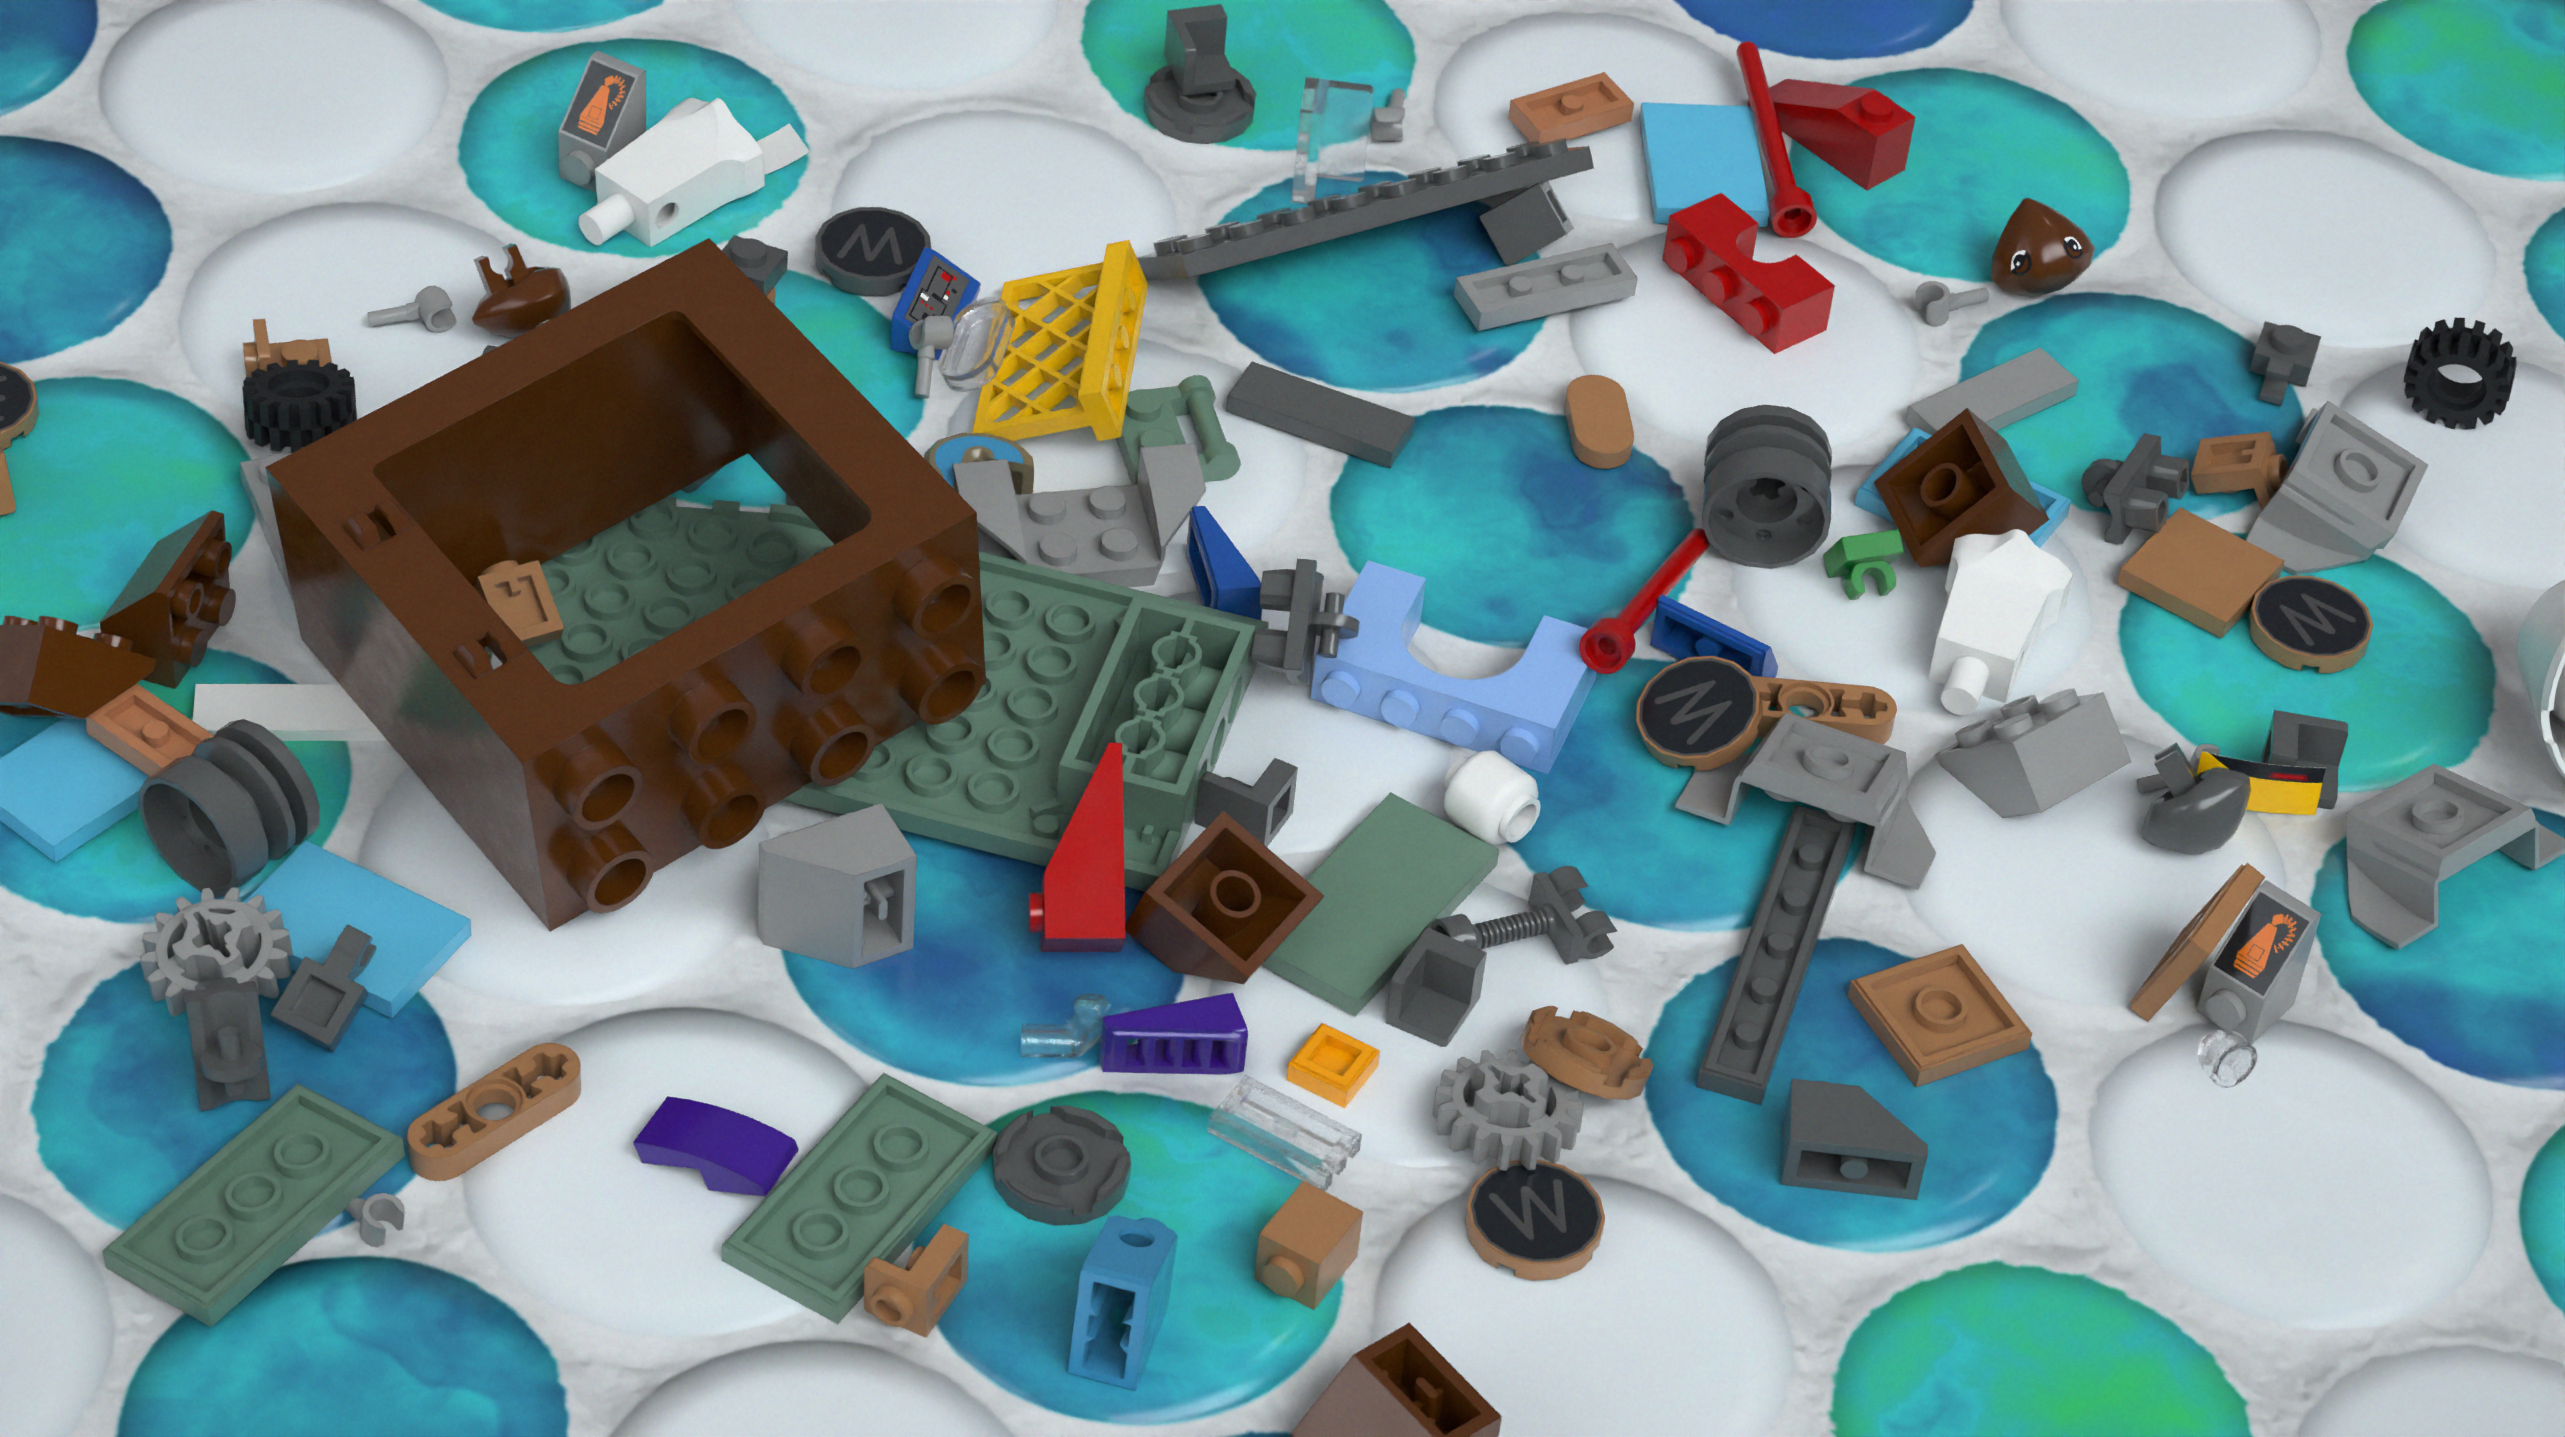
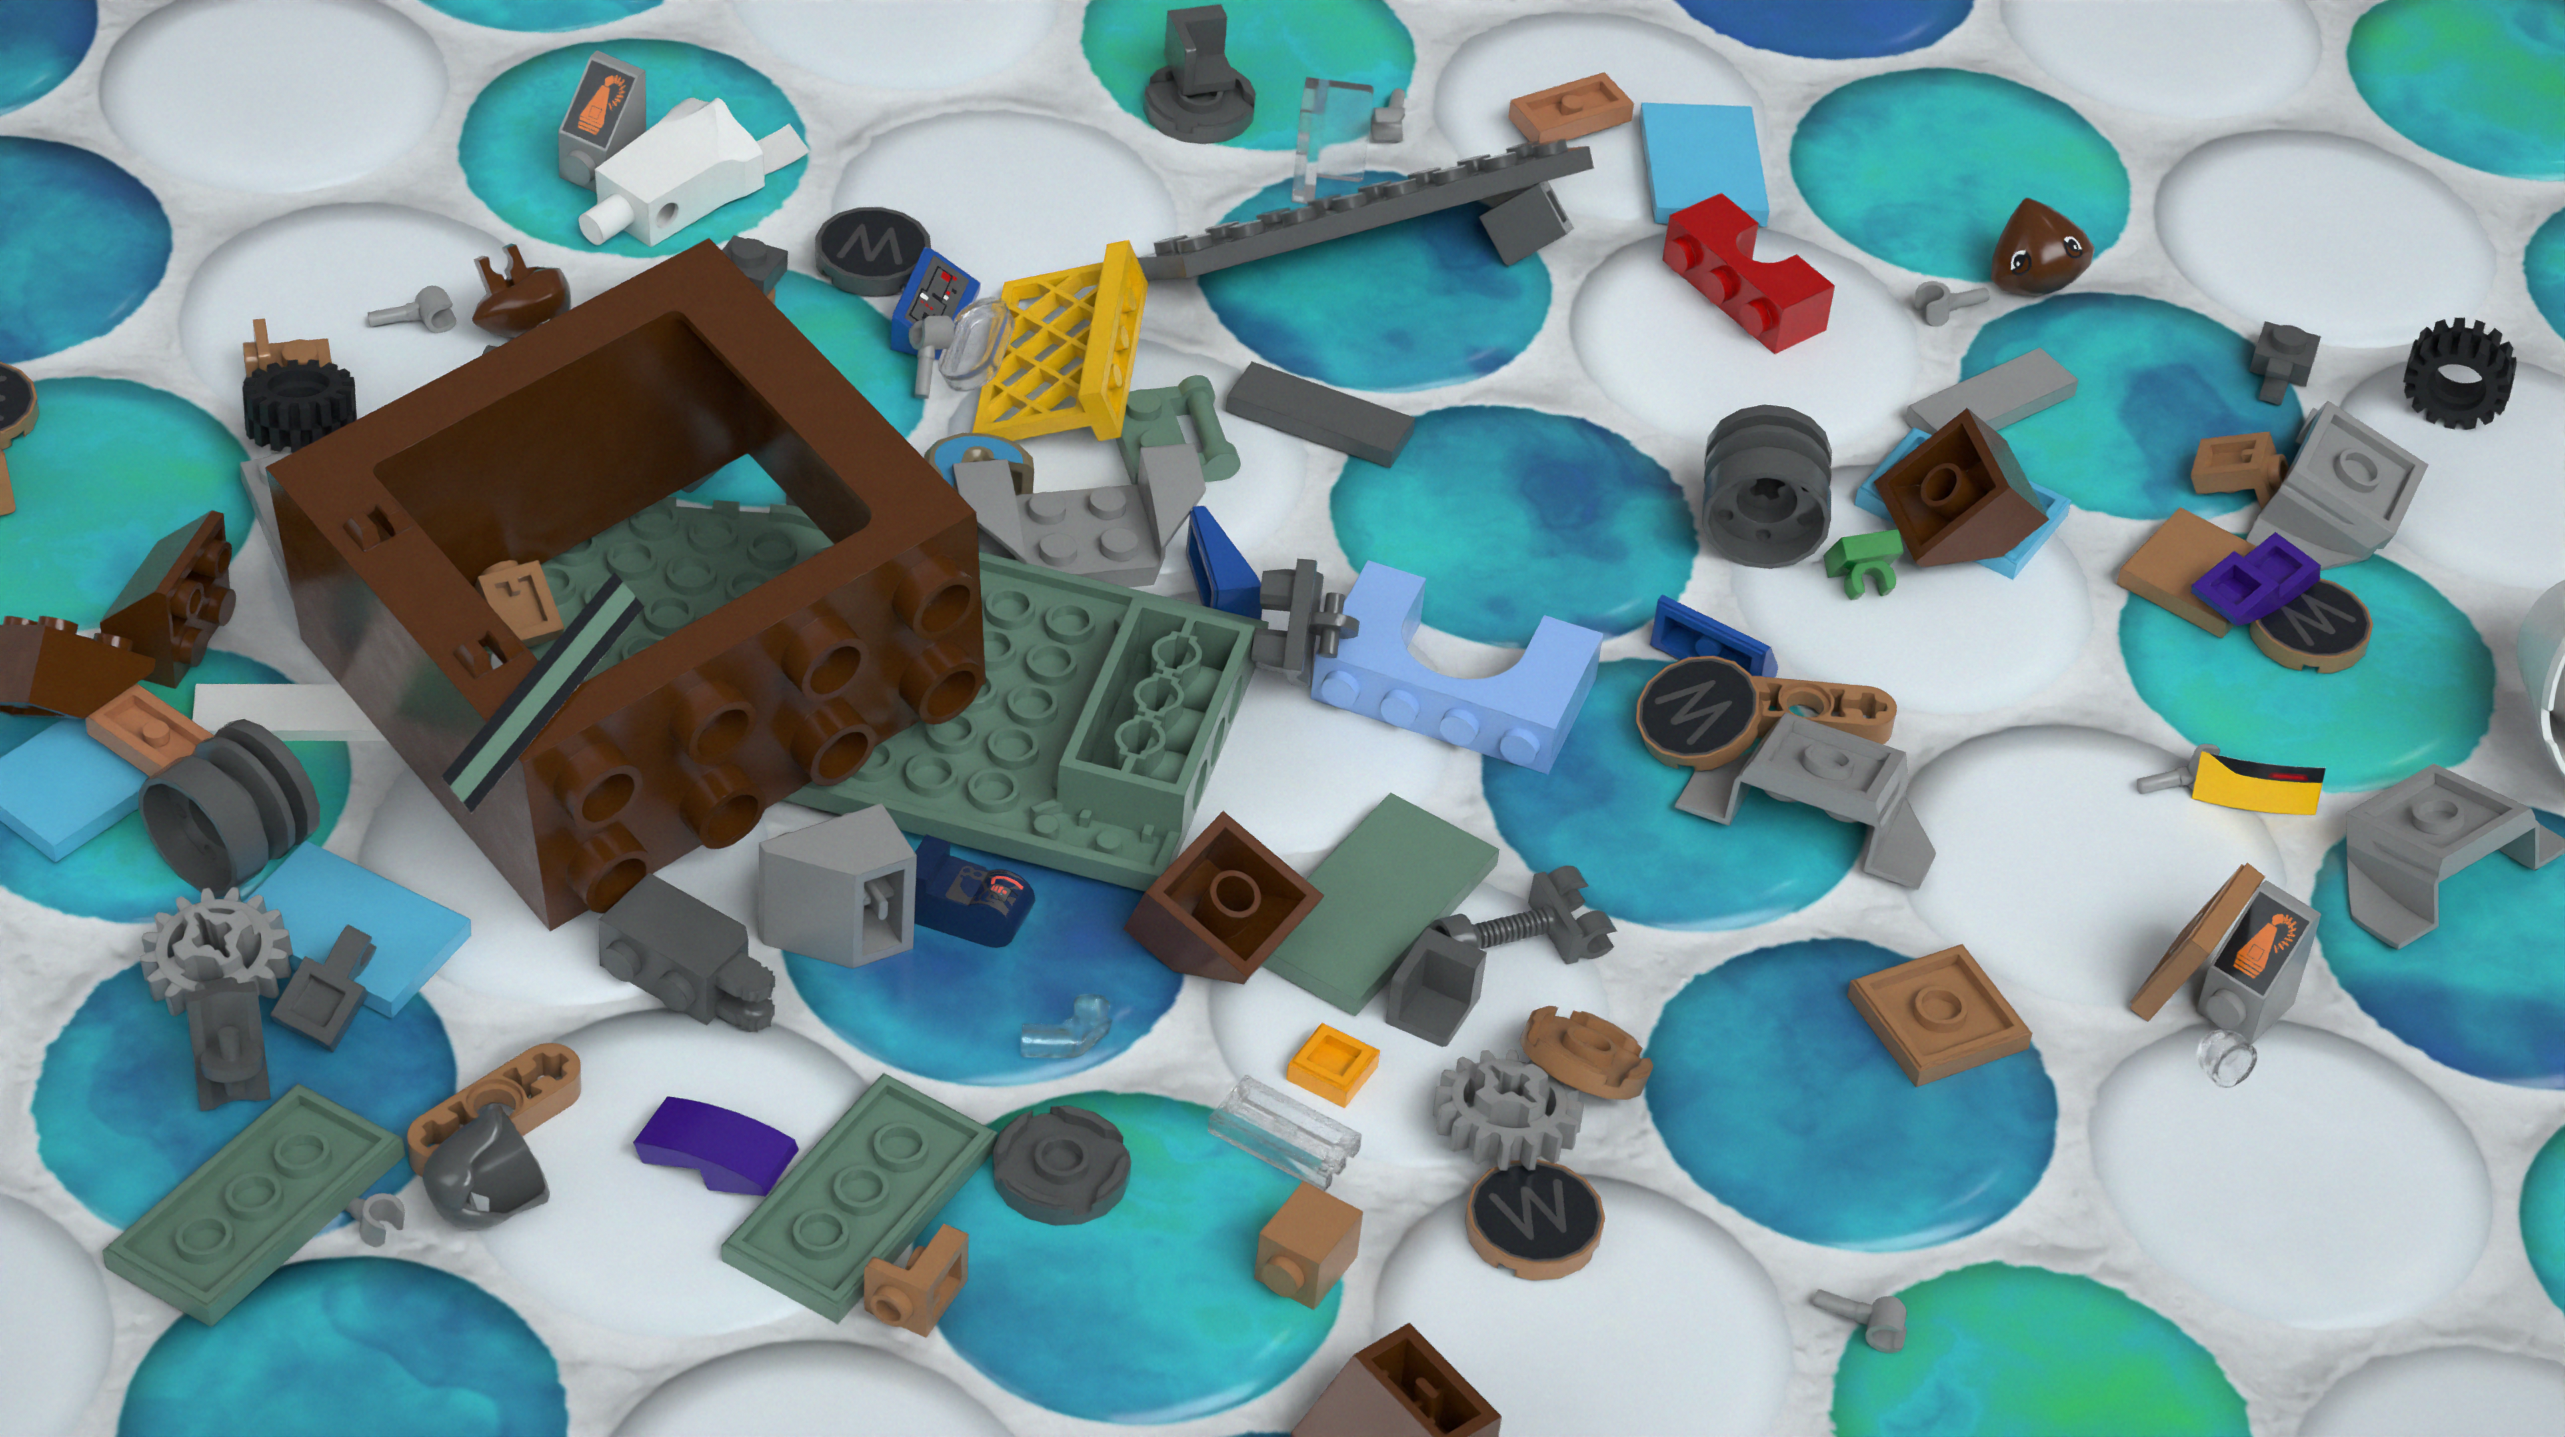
(489, 1161): none -> dark grey hair
(542, 692): none -> sticker
(685, 955): none -> dark grey hinge
(967, 898): none -> dark blue leg
(1084, 882): red slope -> none
(1130, 1270): dark azure torso -> none
(1192, 1035): dark purple slope -> none
(1257, 808): dark grey panel -> none
(1491, 798): white head -> none
(1545, 286): light grey plate -> none
(1599, 421): medium nougat tile -> none
(1612, 640): red piece -> none
(1776, 956): dark grey tile -> none
(1791, 207): red piece -> none
(1846, 127): red slope -> none
(1848, 1143): dark grey slope -> none
(1884, 1318): none -> light grey hand
(1997, 607): white piece -> none
(2037, 752): light grey slope -> none
(2136, 488): dark grey hips -> none
(2198, 809): dark grey piece -> none
(2259, 582): none -> dark purple slope
(2307, 743): dark grey panel -> none

